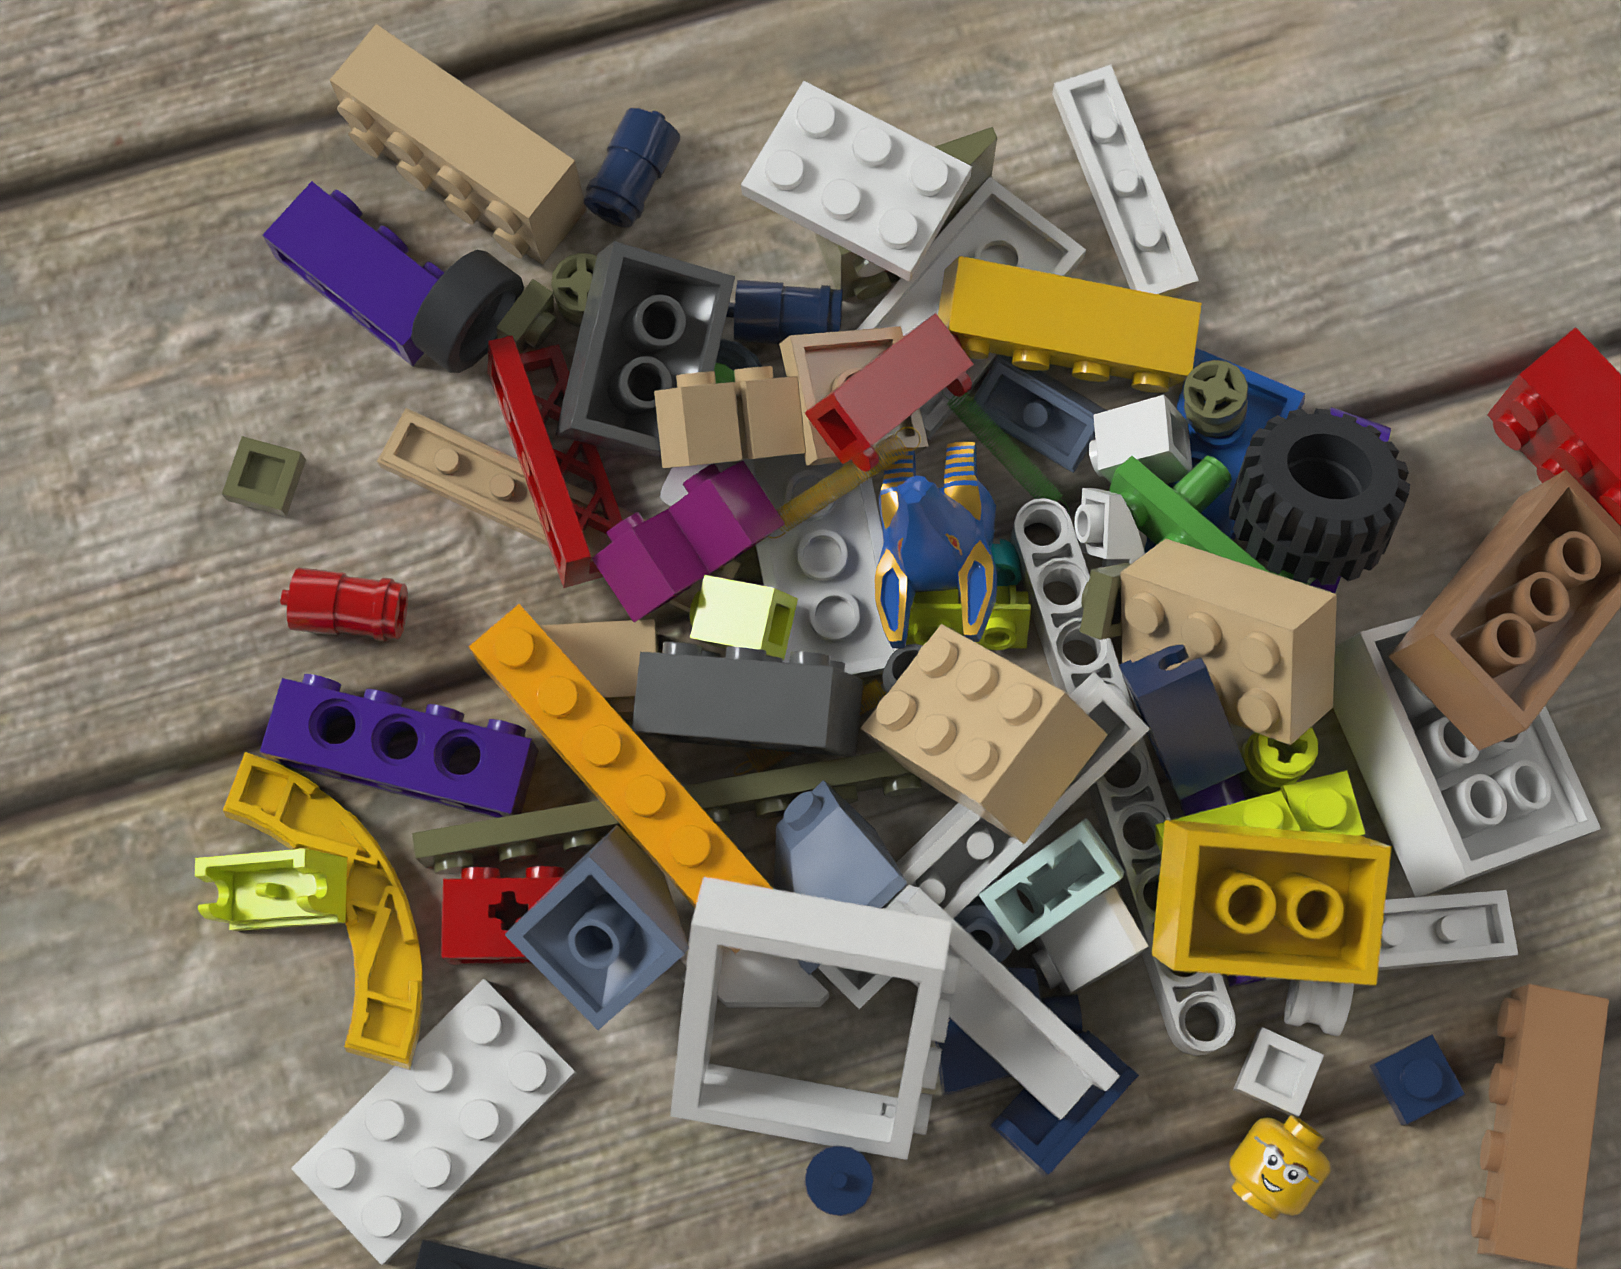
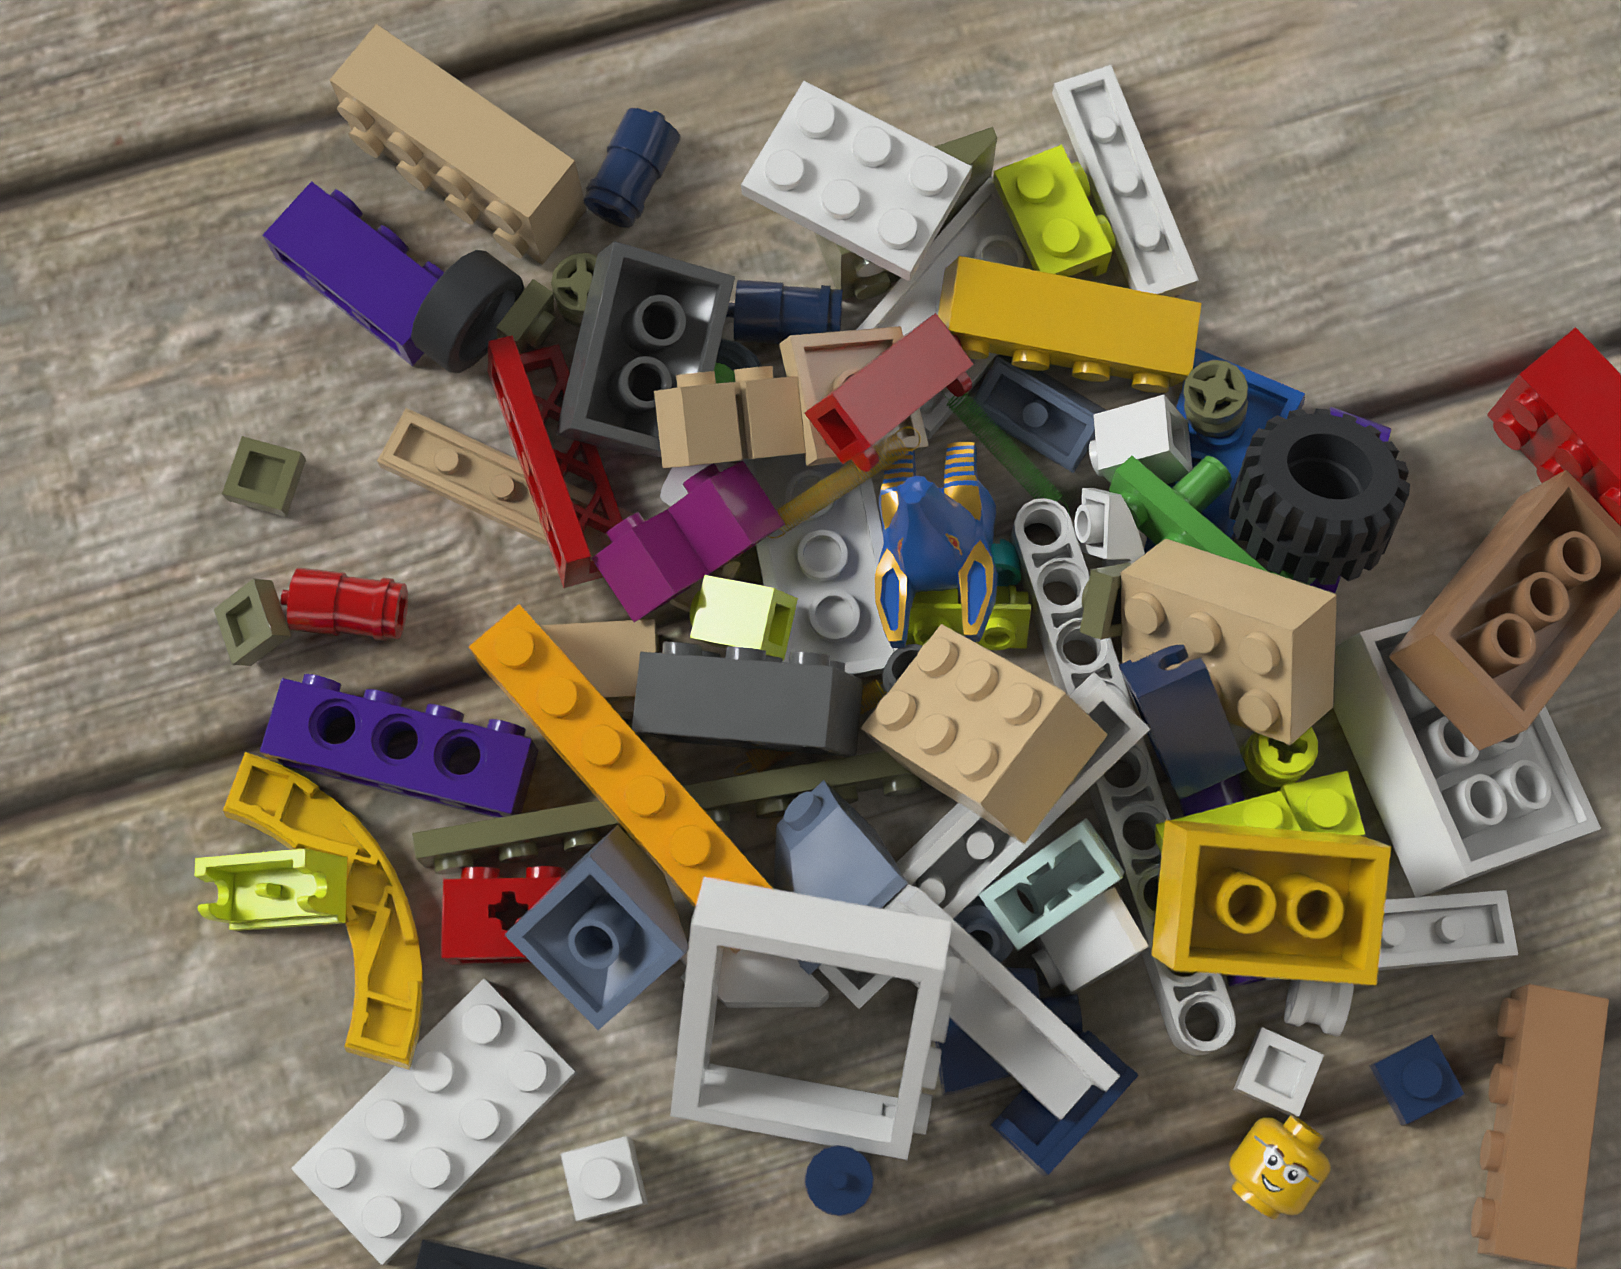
(252, 622): none -> olive plate
(604, 1178): none -> white brick
(1053, 215): none -> neon yellow bracket

